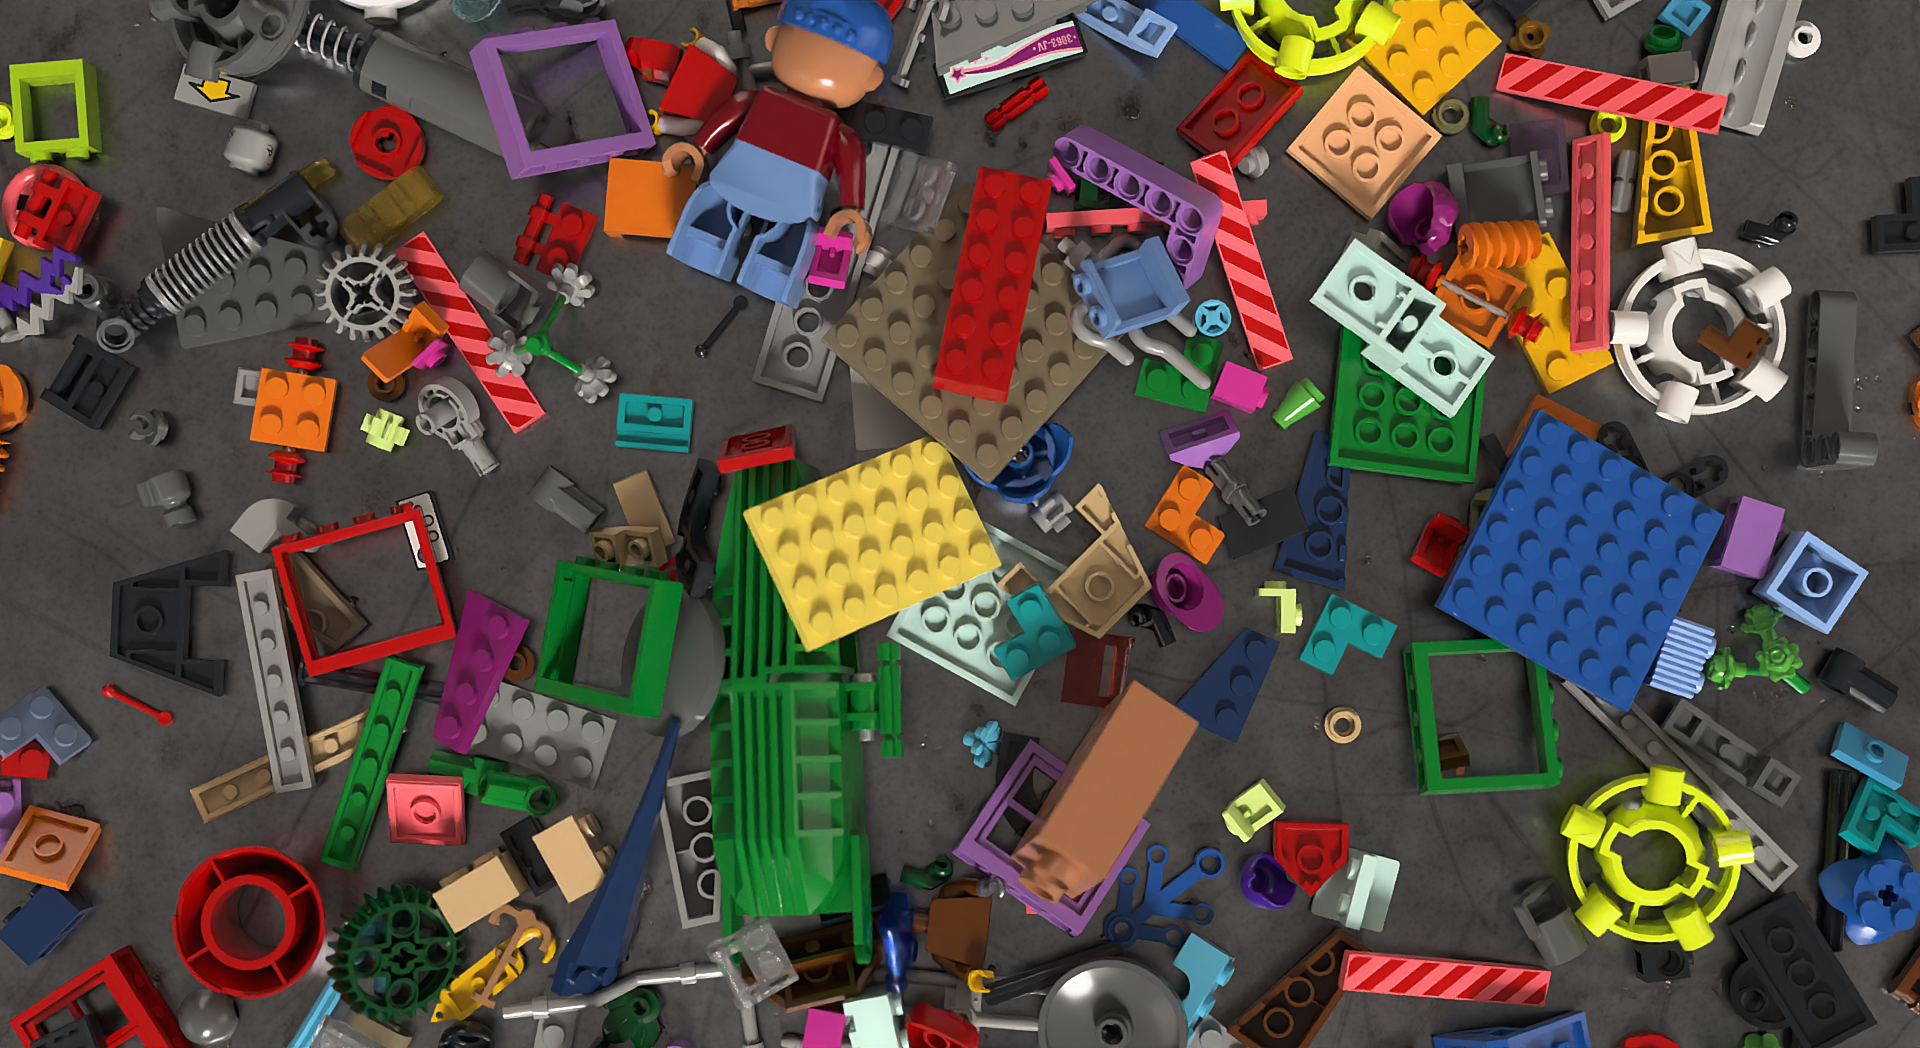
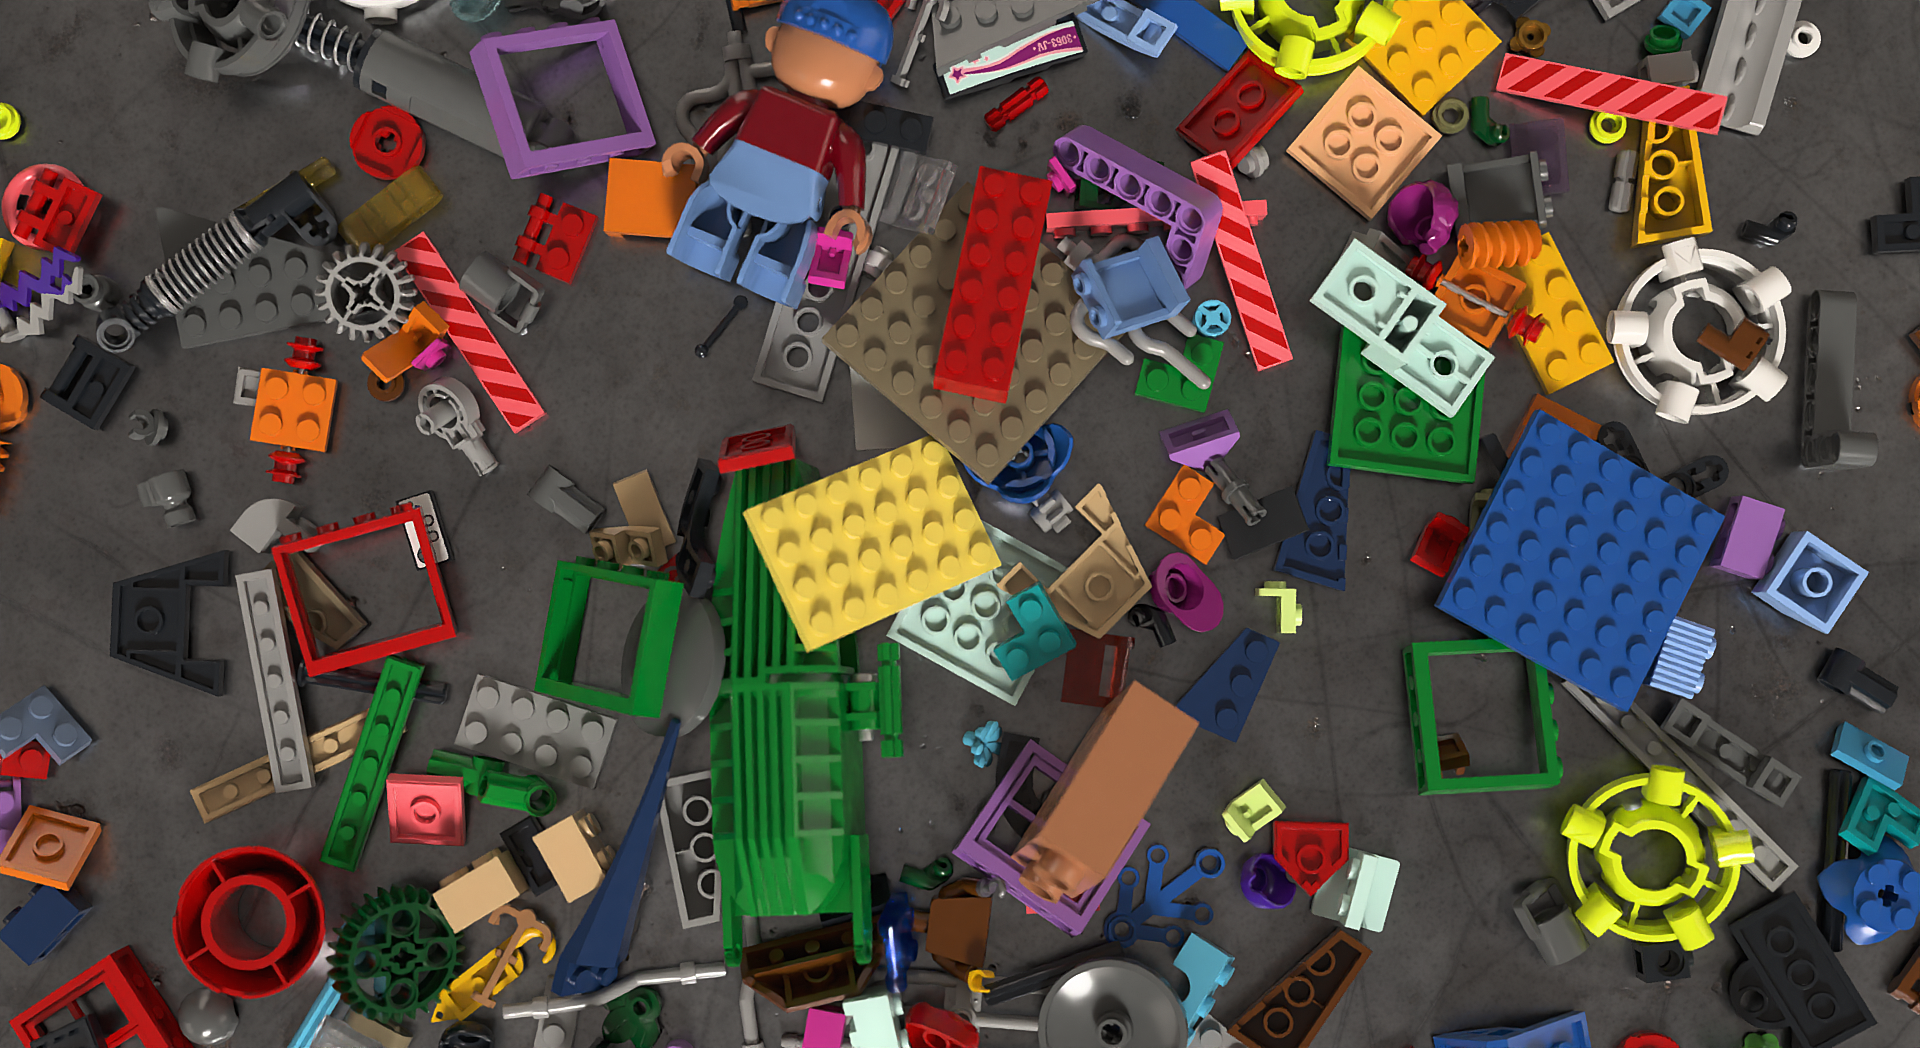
(53, 73): lime window -> none
(164, 718): red hinge -> none
(226, 97): light grey tile -> none
(250, 147): light grey head -> none
(384, 429): yellowish green gear -> none
(478, 663): magenta wing -> none
(513, 353): light grey plant -> none
(527, 667): reddish brown plate -> none
(654, 58): red rock -> none
(654, 422): teal plate -> none
(697, 88): red torso -> none
(764, 956): clear plate -> none
(1240, 387): dark pink brick -> none
(1297, 403): bright green cone -> none
(1344, 624): teal plate -> none
(1352, 730): tan plate -> none
(1443, 978): coral tile -> none
(1590, 243): coral tile -> none
(1775, 661): bright green plant -> none

